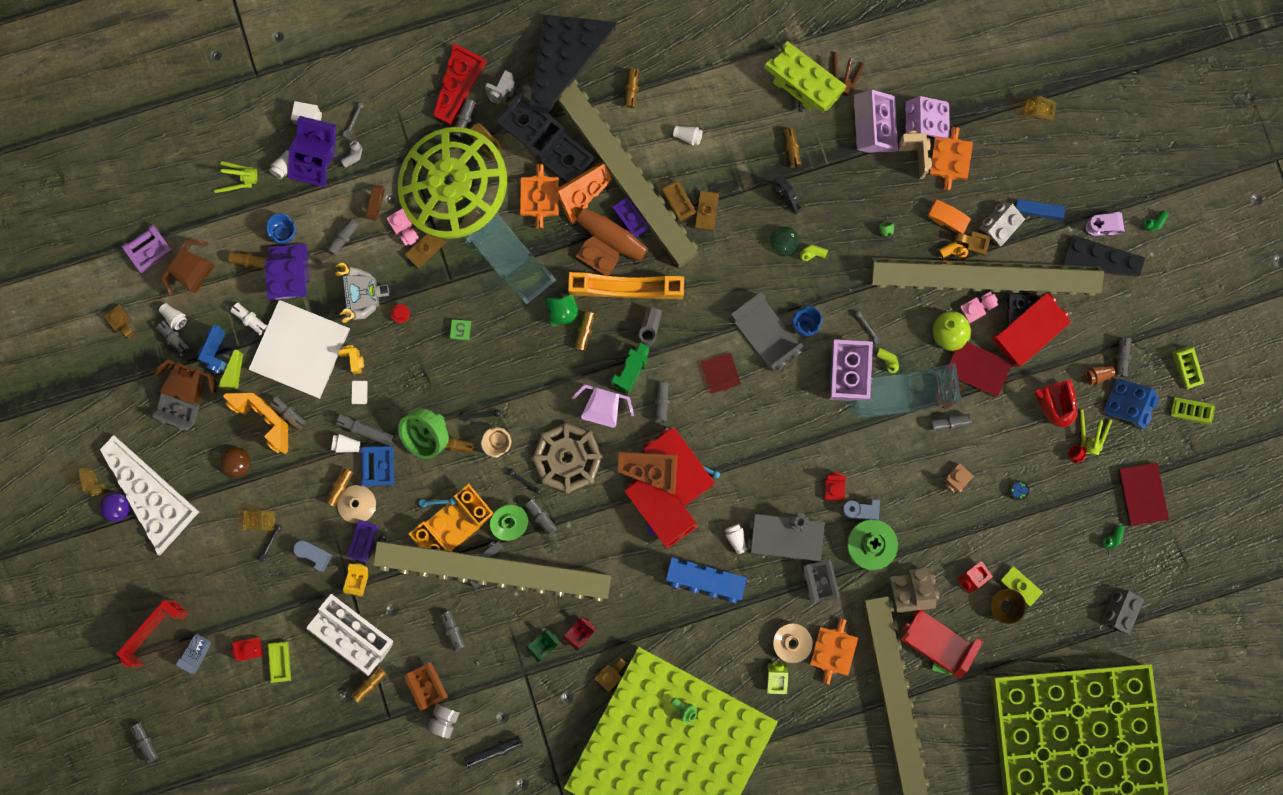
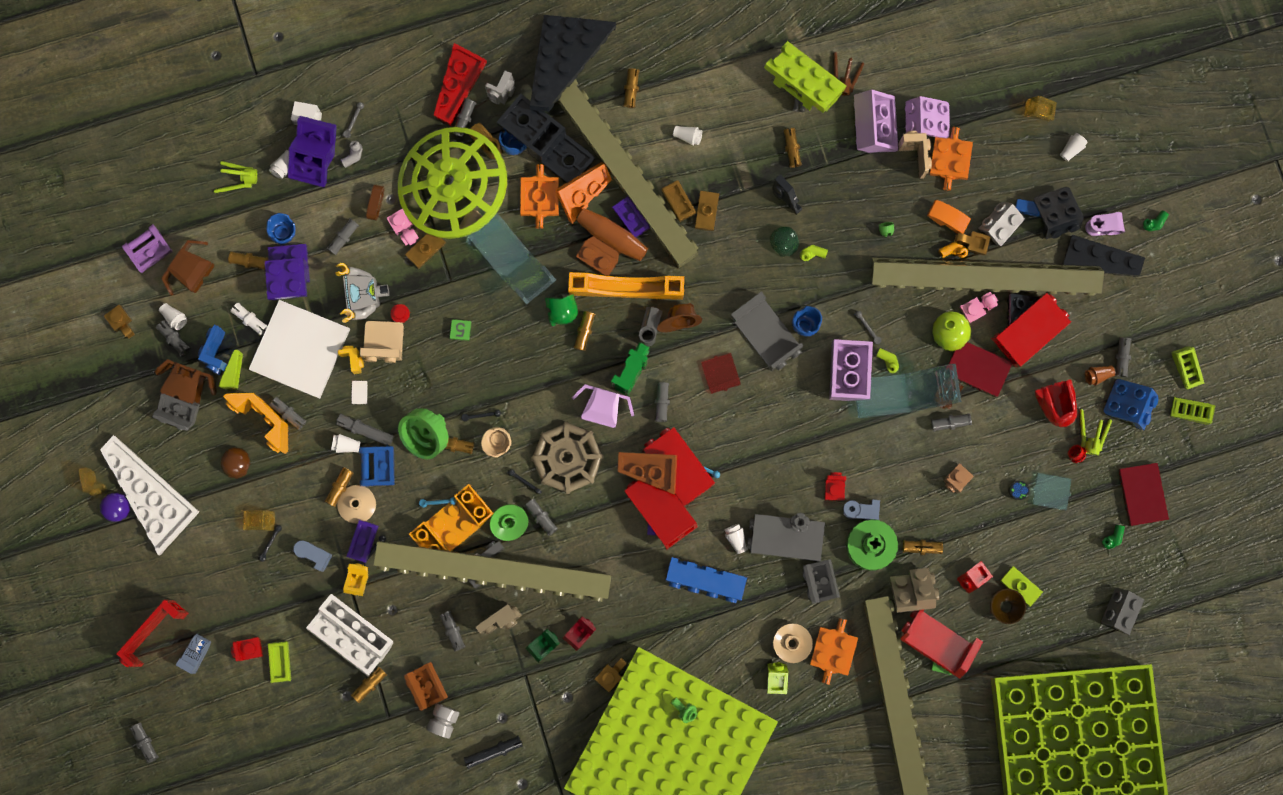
(383, 341): none -> tan bracket
(504, 618): none -> dark tan plate
(510, 144): none -> blue hair
(680, 317): none -> reddish brown piece
(936, 547): none -> pearl gold pin
(1052, 491): none -> clear light blue piece
(1059, 212): none -> black bracket
(1074, 146): none -> white cone

